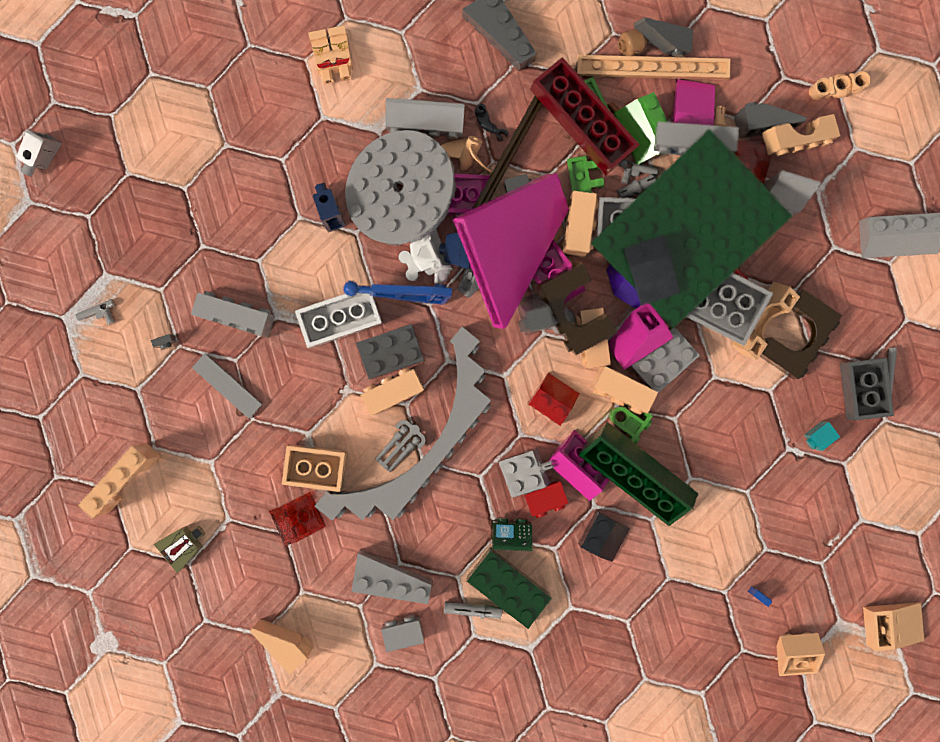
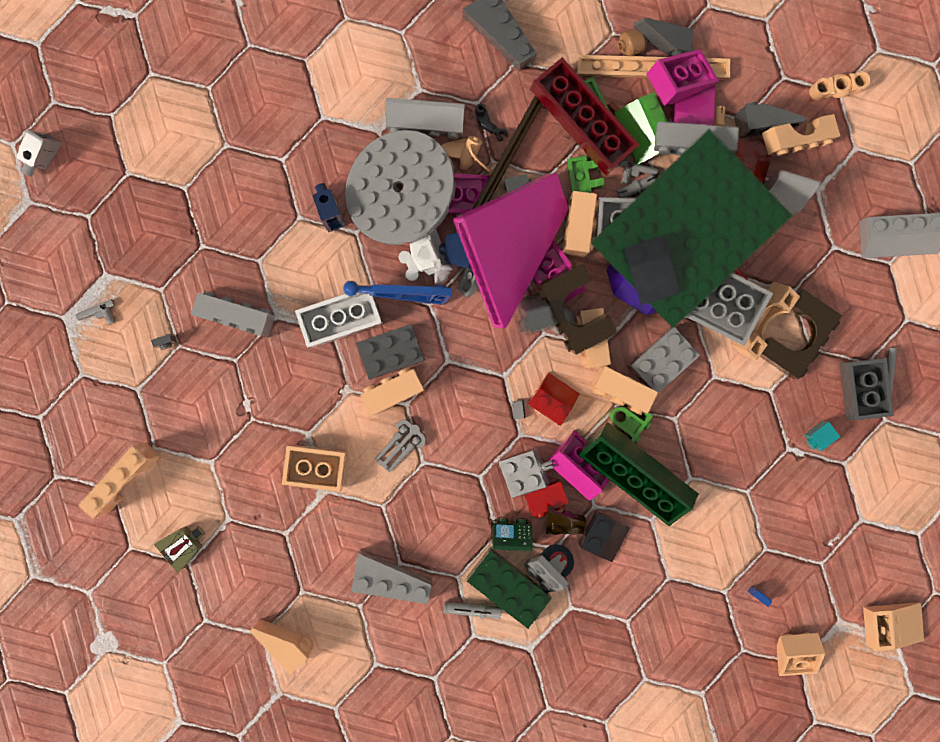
(227, 385): light grey tile -> none
(297, 519): clear red slope -> none
(335, 60): light nougat hips -> none
(395, 494): light grey arch -> none
(402, 633): light grey brick -> none
(518, 409): none -> light grey piece
(551, 567): none -> light grey plate
(564, 522): none -> dark brown wing
(639, 336): dark pink slope -> none
(681, 76): none -> dark pink slope

